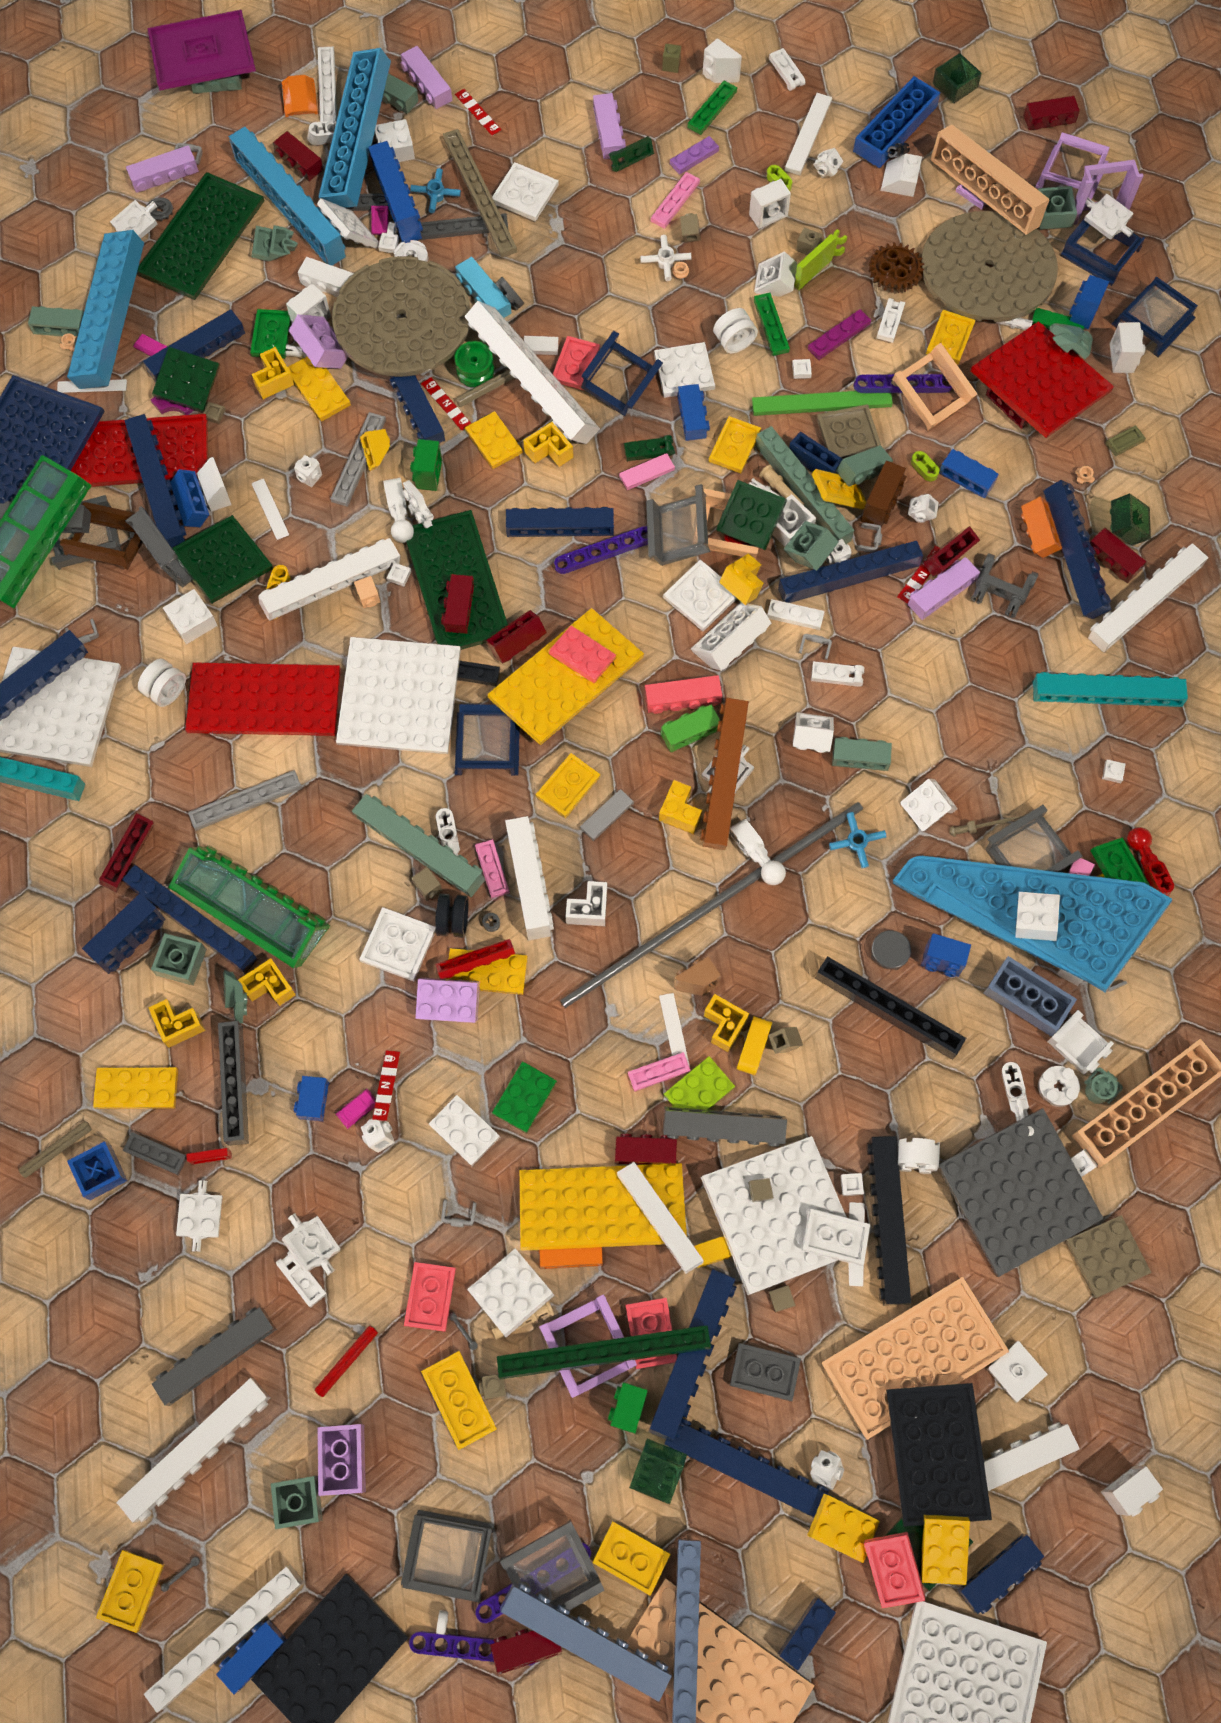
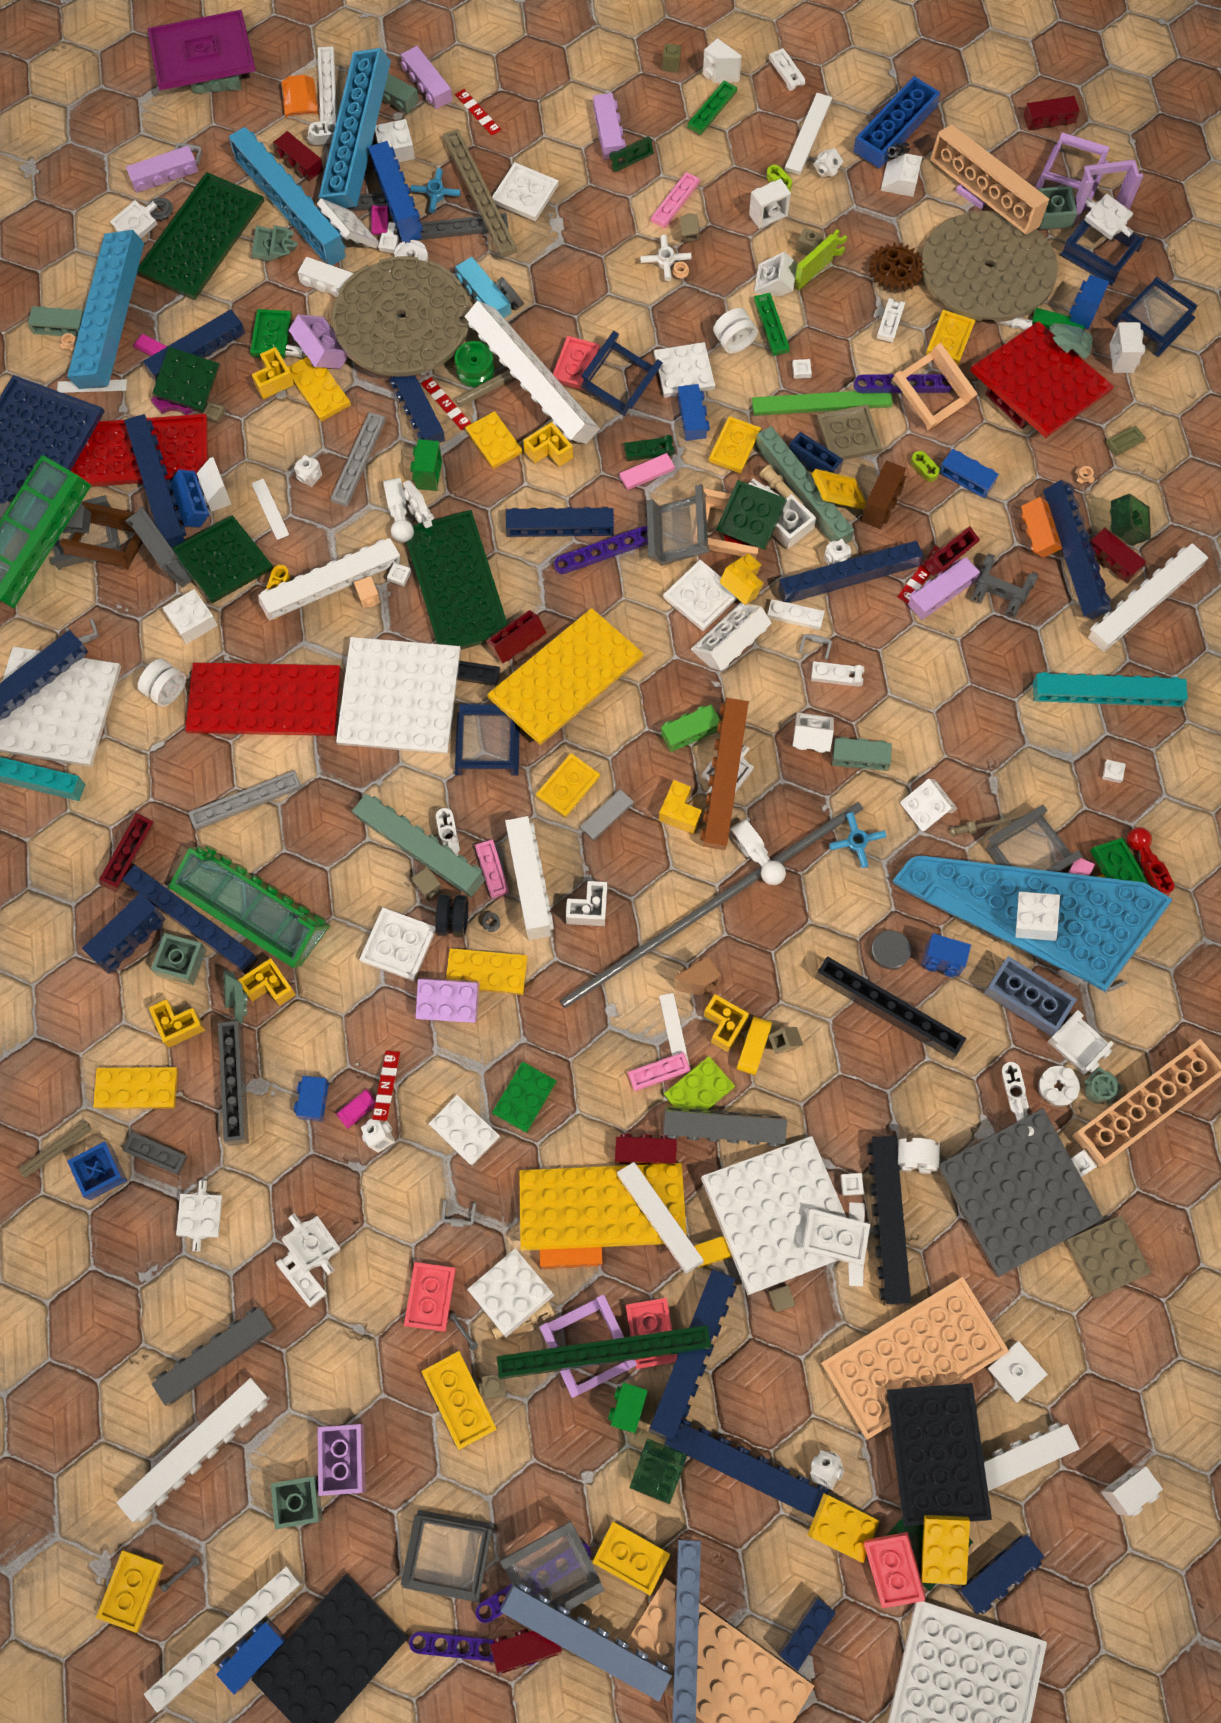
(209, 1156): red tile -> none
(309, 302): white brick -> none
(346, 1361): red axle -> none
(375, 446): yellow slope -> none
(442, 1622): white tile -> none
(458, 603): dark red brick -> none
(474, 959): red plate -> none
(542, 345): white tile -> none
(582, 654): coral plate -> none
(683, 694): coral brick -> none
(694, 155): medium lavender plate -> none
(760, 1190): dark tan tile -> none
(765, 1372): dark grey plate -> none
(811, 545): sand green brick -> none
(839, 334): magenta plate -> none
(863, 465): sand green brick -> none
(877, 540): light grey piece -> none
(923, 508): white brick -> none
(956, 78): clear green brick -> none

